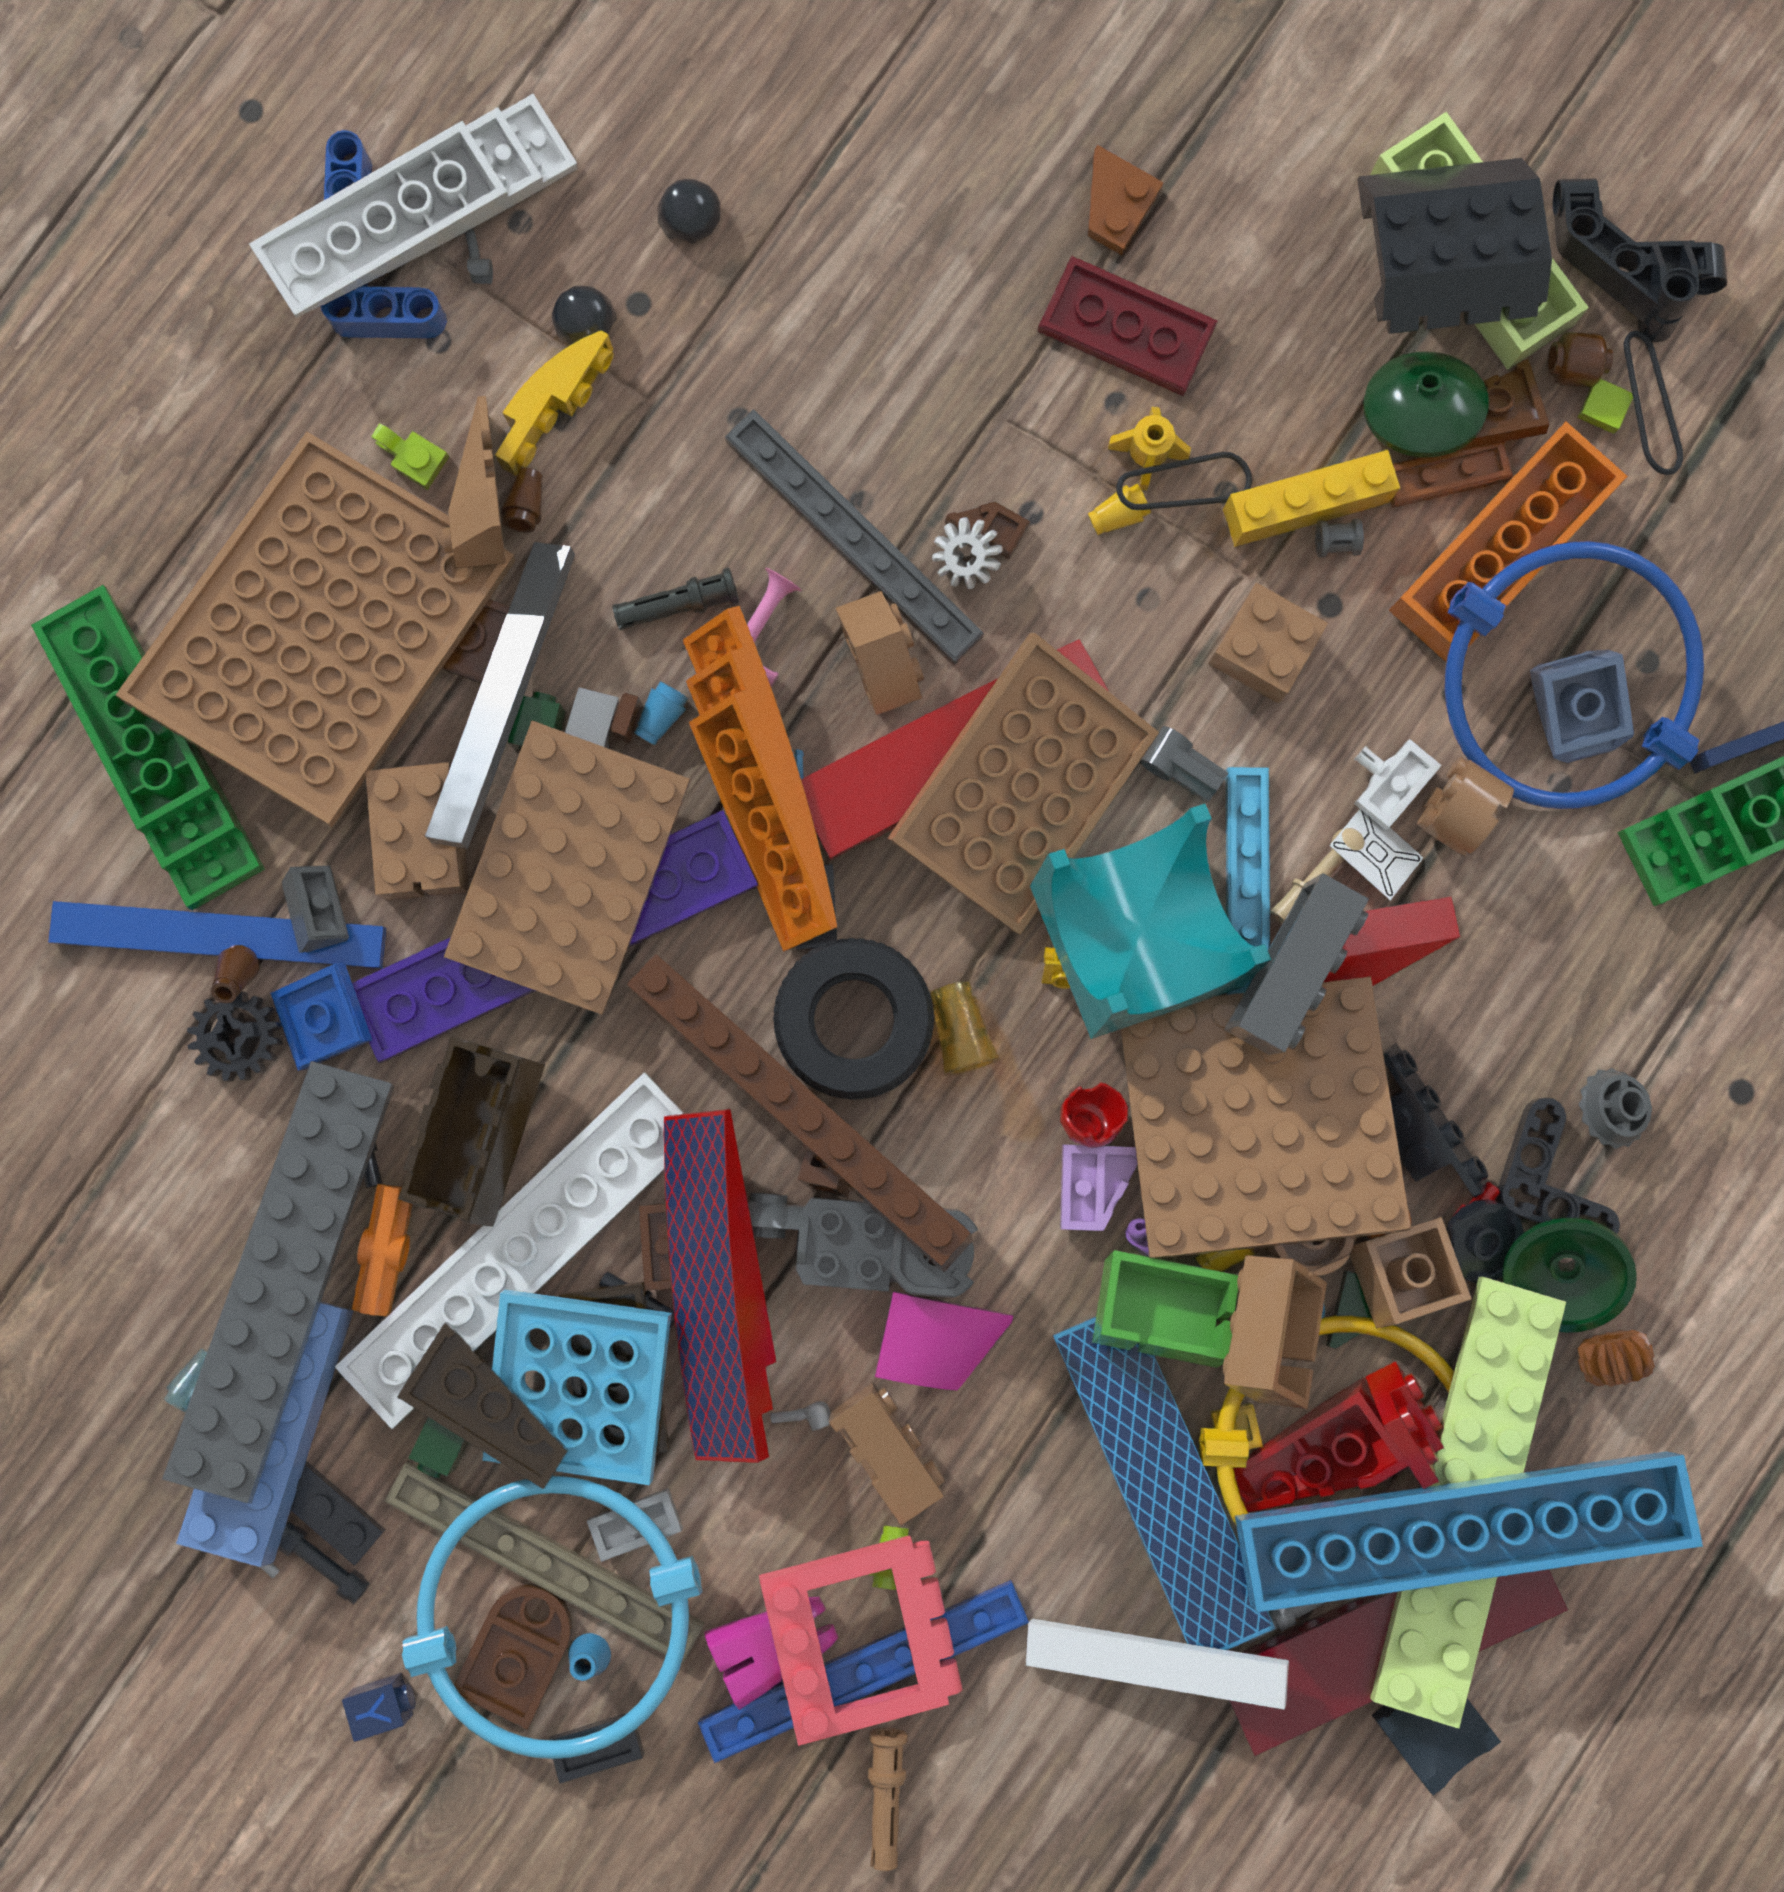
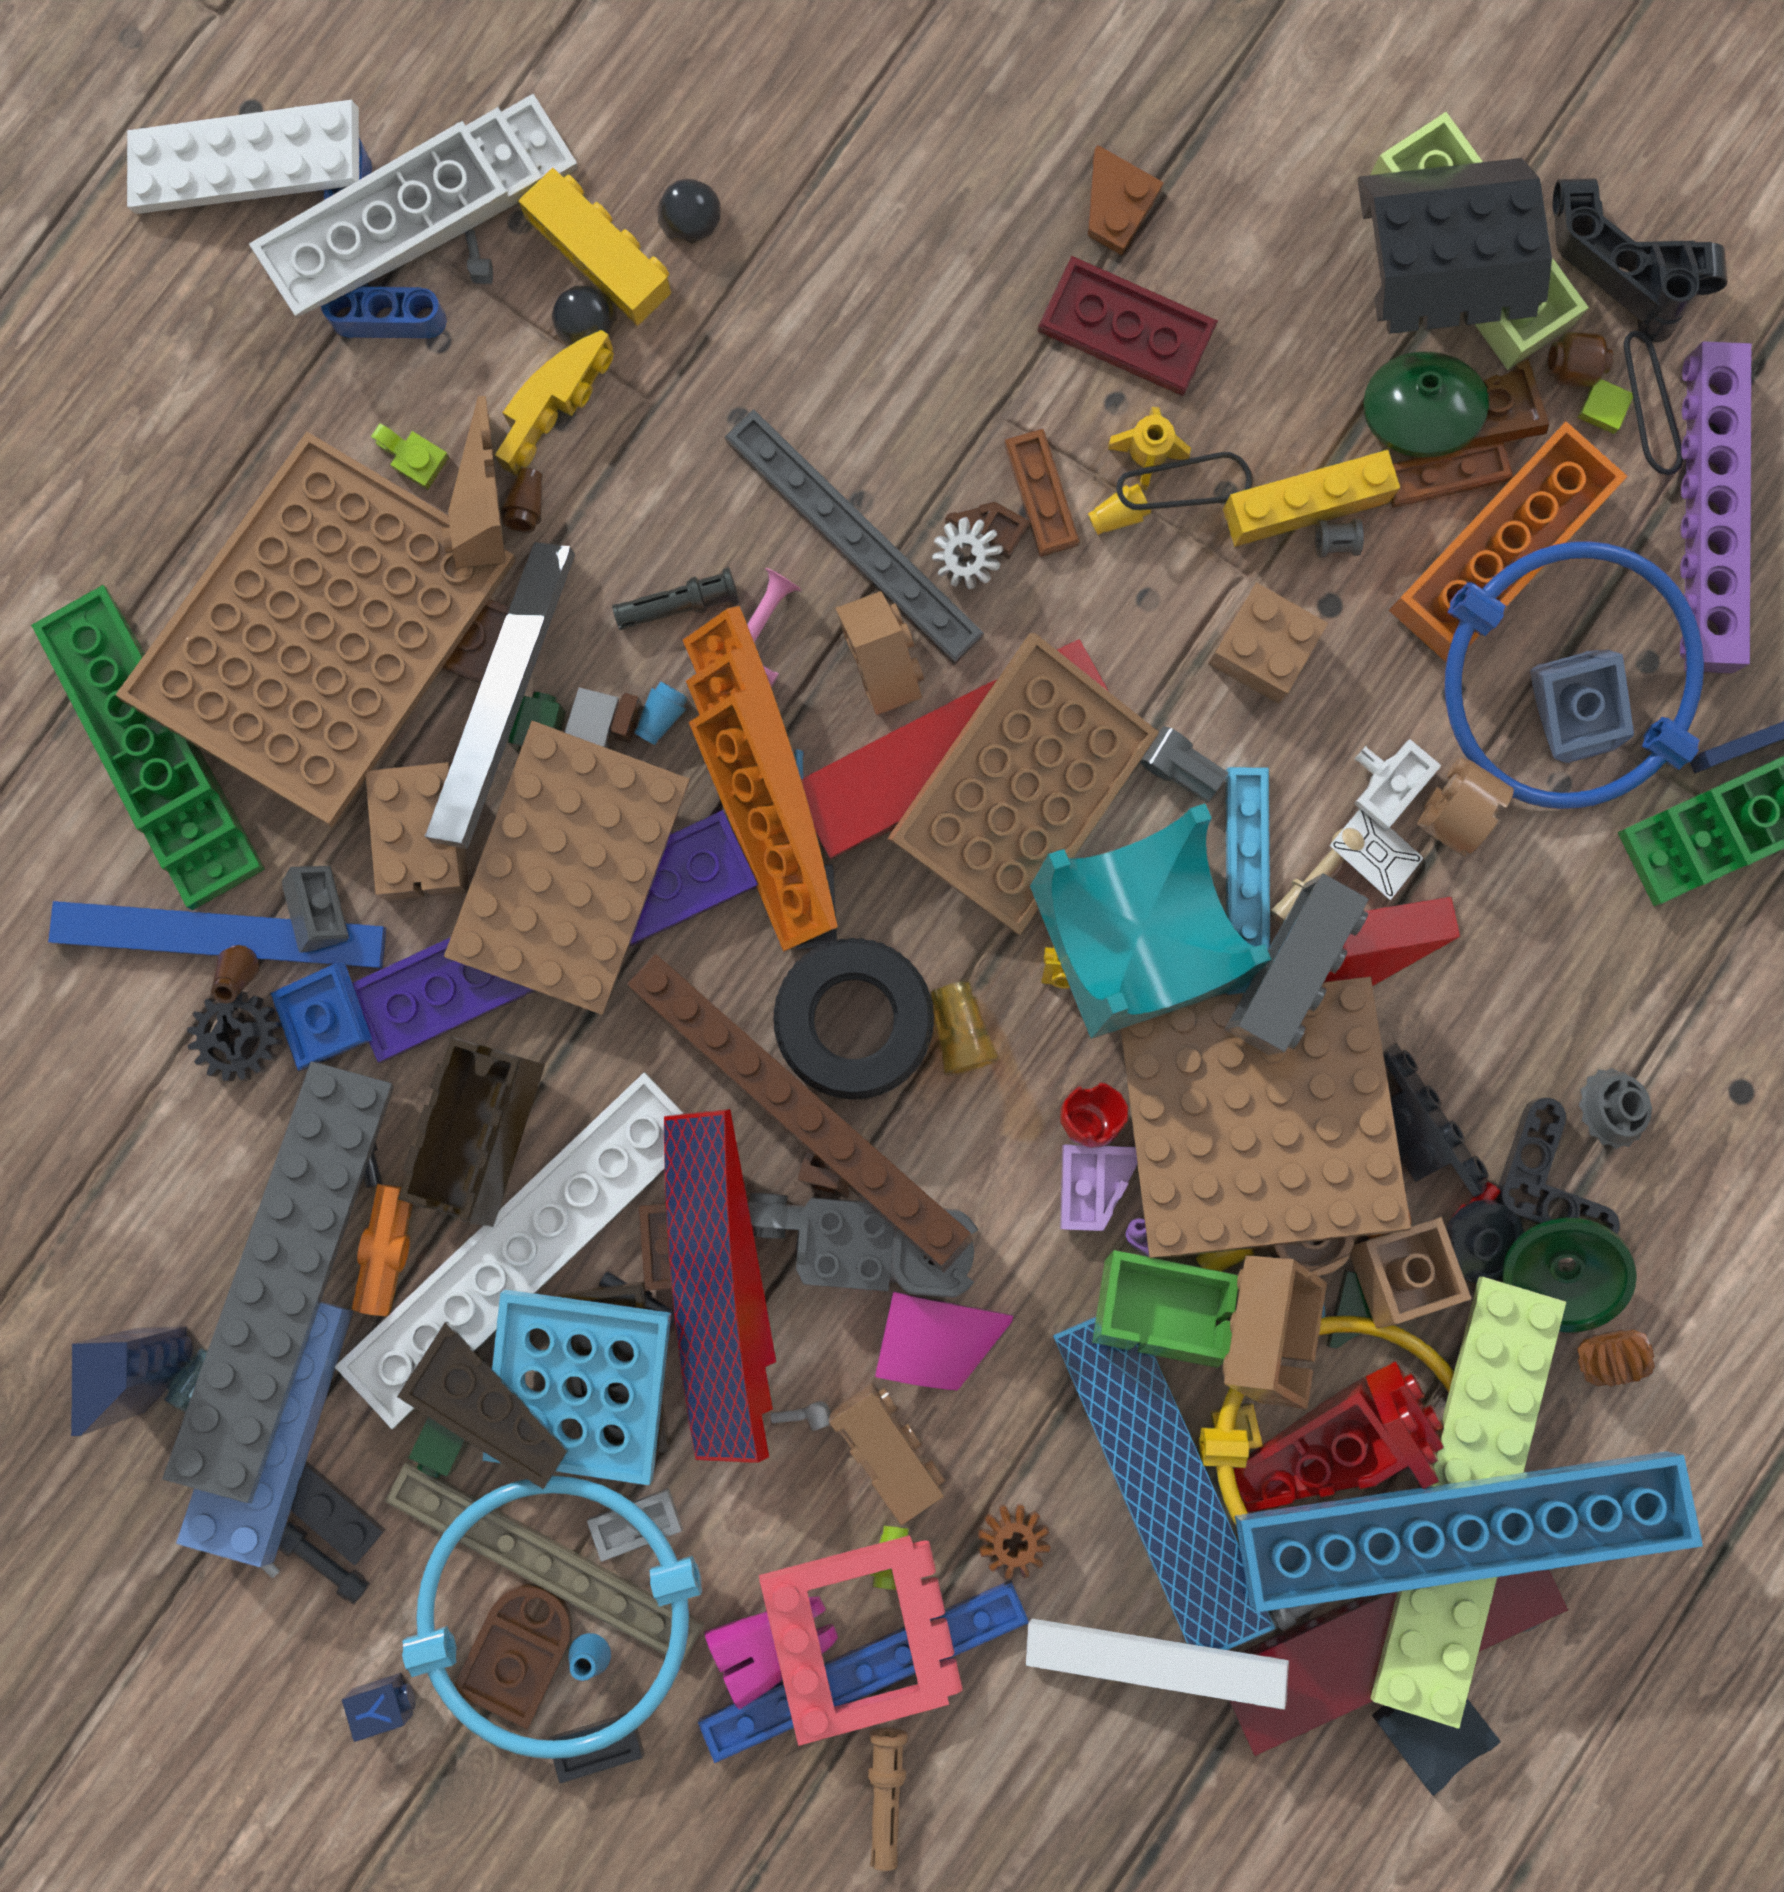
(124, 1374): none -> dark blue slope
(243, 157): none -> white plate
(595, 245): none -> yellow brick
(1024, 1552): none -> dark orange gear
(1041, 492): none -> dark orange tile
(1730, 371): none -> medium lavender brick

